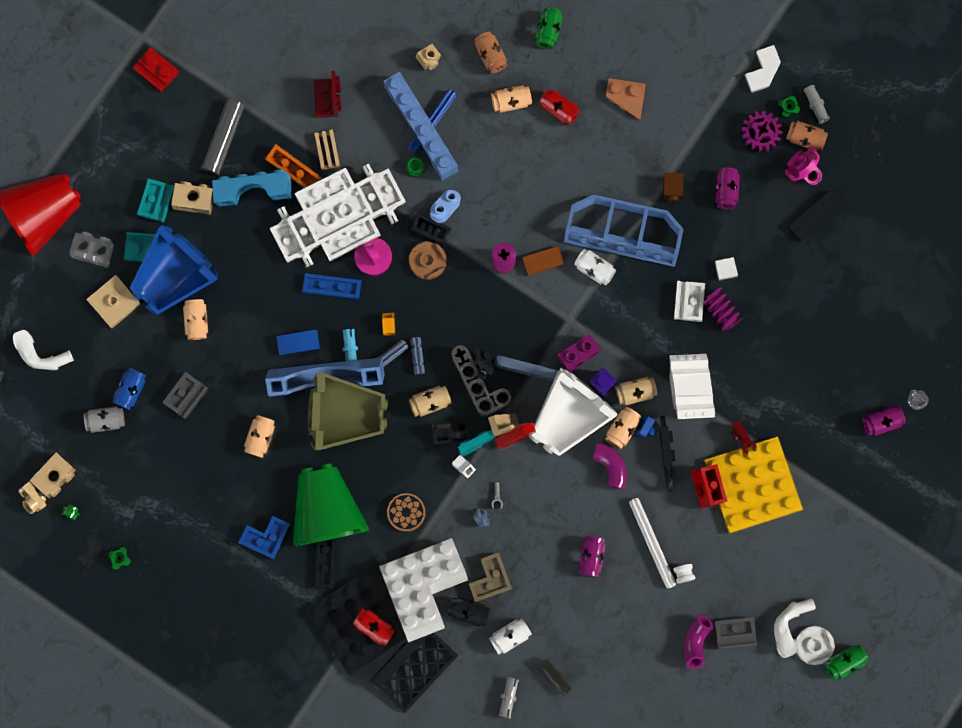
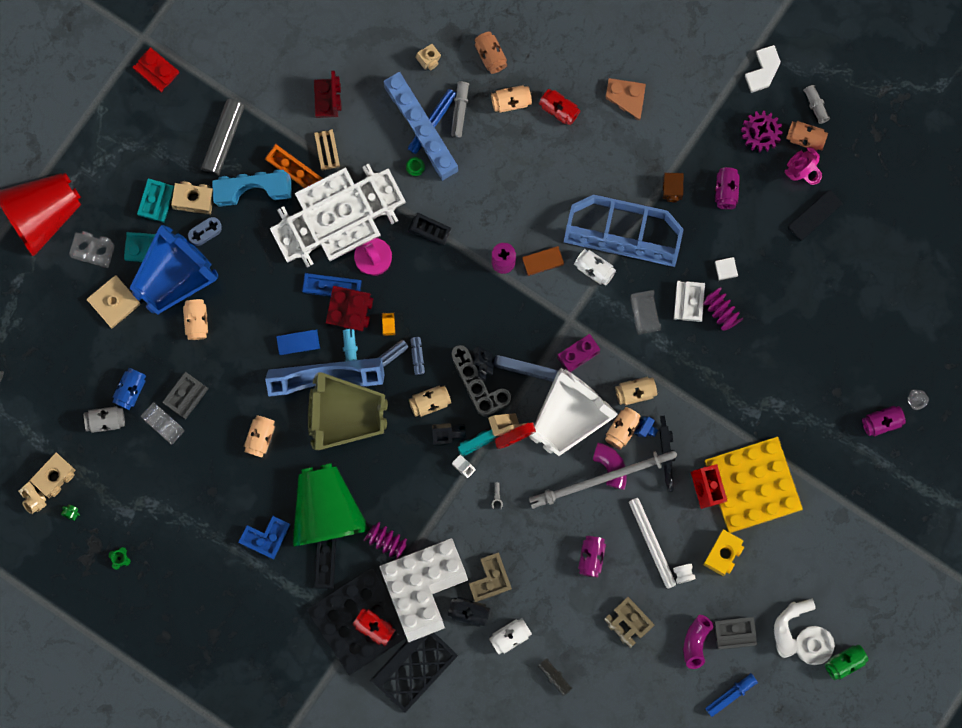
(24, 344): white piece -> none
(162, 423): none -> clear brick
(202, 227): none -> sand blue beam
(349, 308): none -> dark red plate
(386, 540): none -> magenta piece
(406, 512): tile -> none
(427, 260): medium nougat tile -> none
(445, 204): light blue plate -> none
(459, 109): none -> light grey axle
(481, 518): sand blue plate -> none
(508, 698): light grey pin -> none
(546, 36): green piece -> none
(550, 496): none -> light grey bar
(603, 382): dark purple brick -> none
(633, 617): none -> dark tan plate
(645, 312): none -> clear panel
(691, 386): white slope -> none
(725, 541): none -> yellow brick
(732, 694): none -> blue axle
(741, 435): dark red plate -> none
(789, 101): green plate -> none

